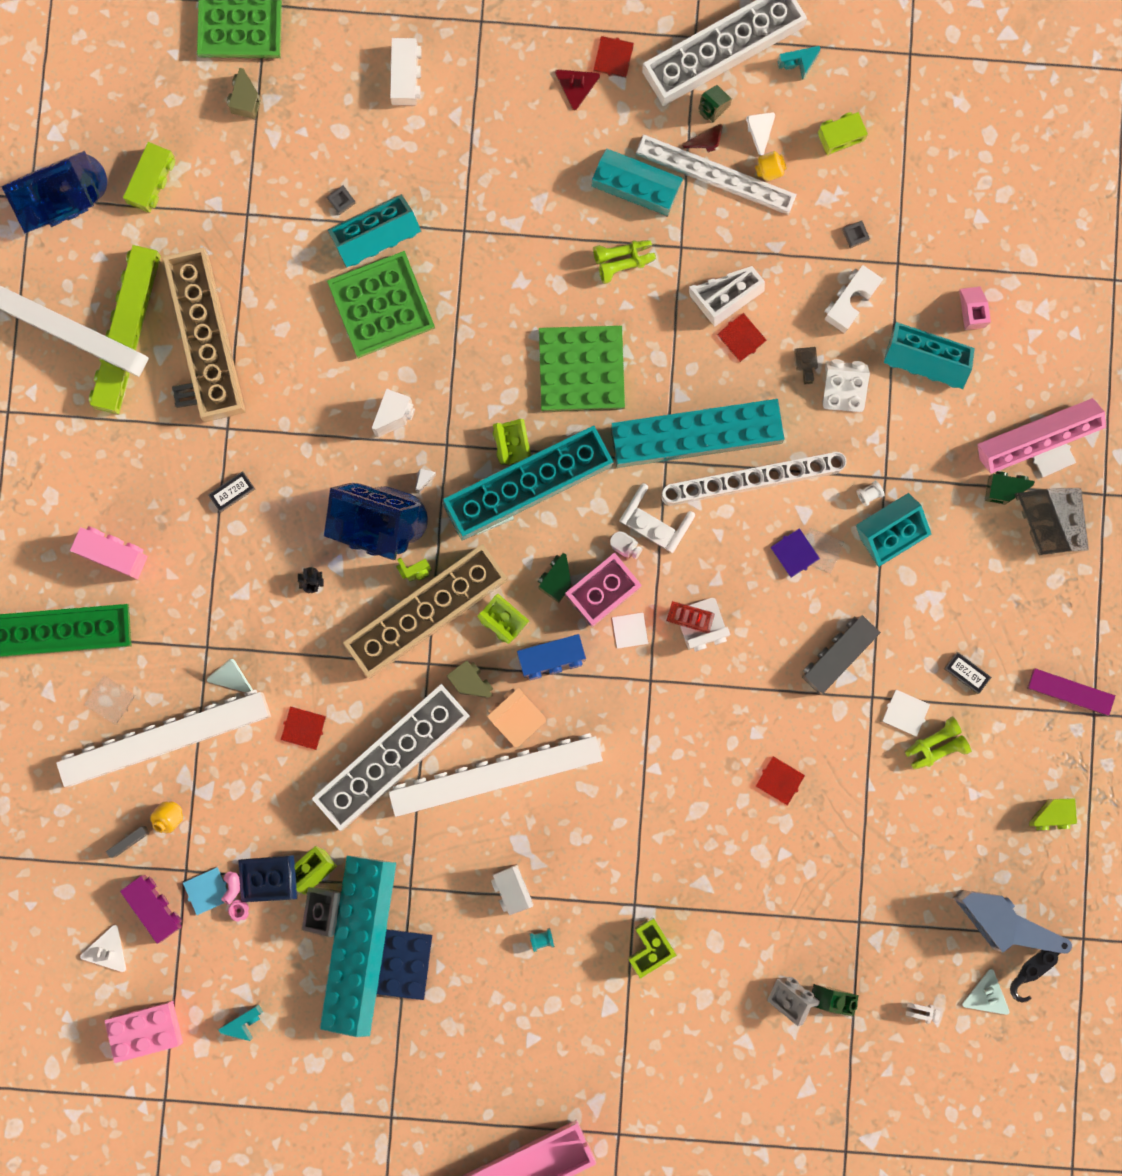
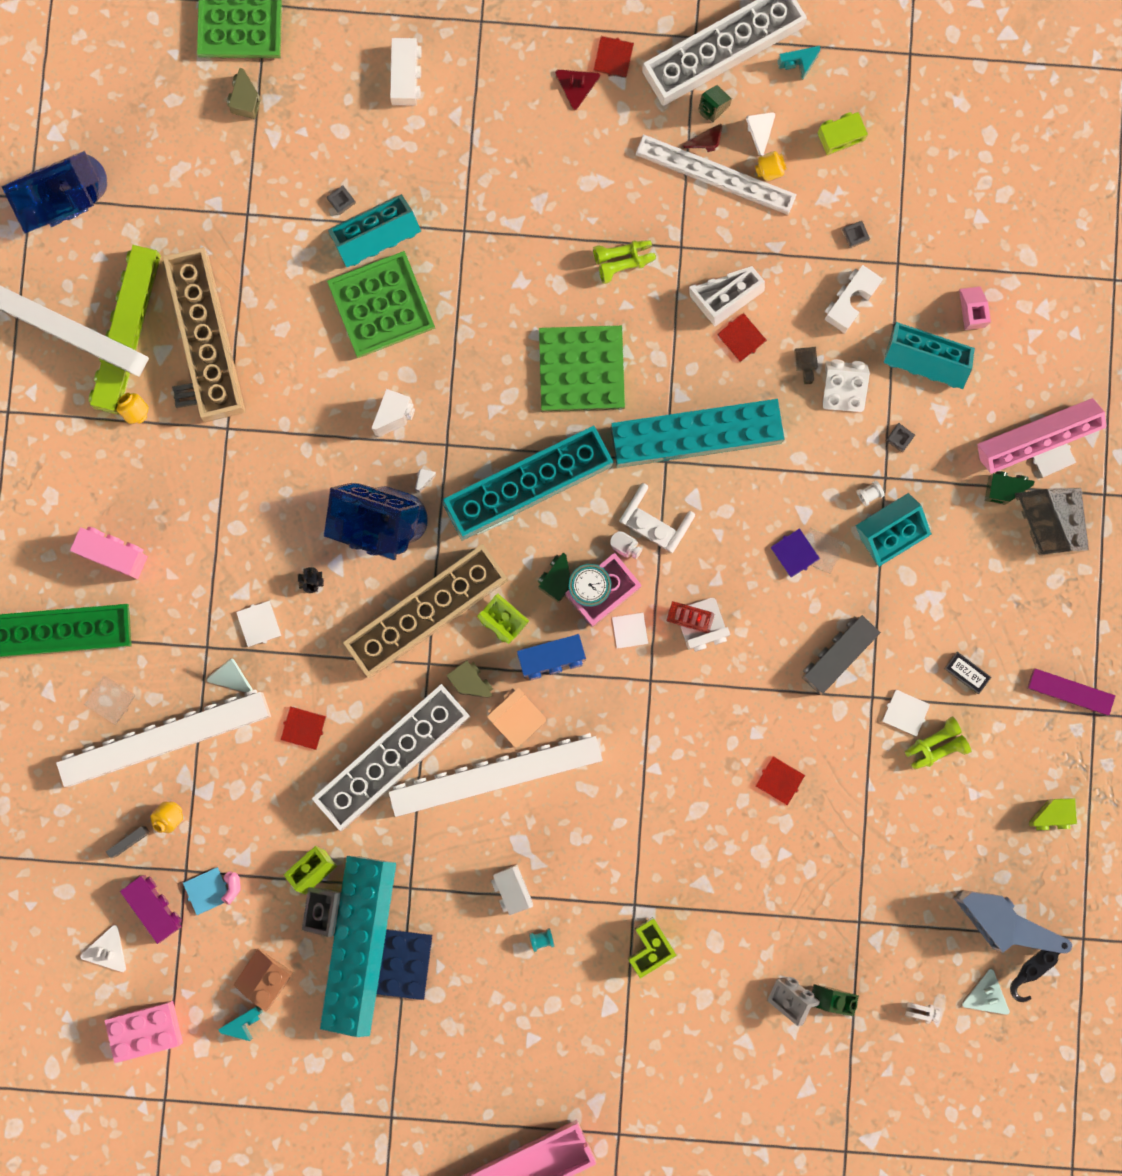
(132, 408): none -> yellow head
(149, 177): lime brick -> none
(231, 492): tile -> none
(232, 910): bright pink plate -> none
(258, 624): none -> white piece
(263, 980): none -> nougat slope
(267, 879): dark blue tile -> none
(416, 571): lime bracket -> none
(511, 442): lime bracket -> none
(590, 585): none -> tile
(636, 182): teal slope -> none
(761, 472): white beam -> none
(900, 437): none -> dark grey tile

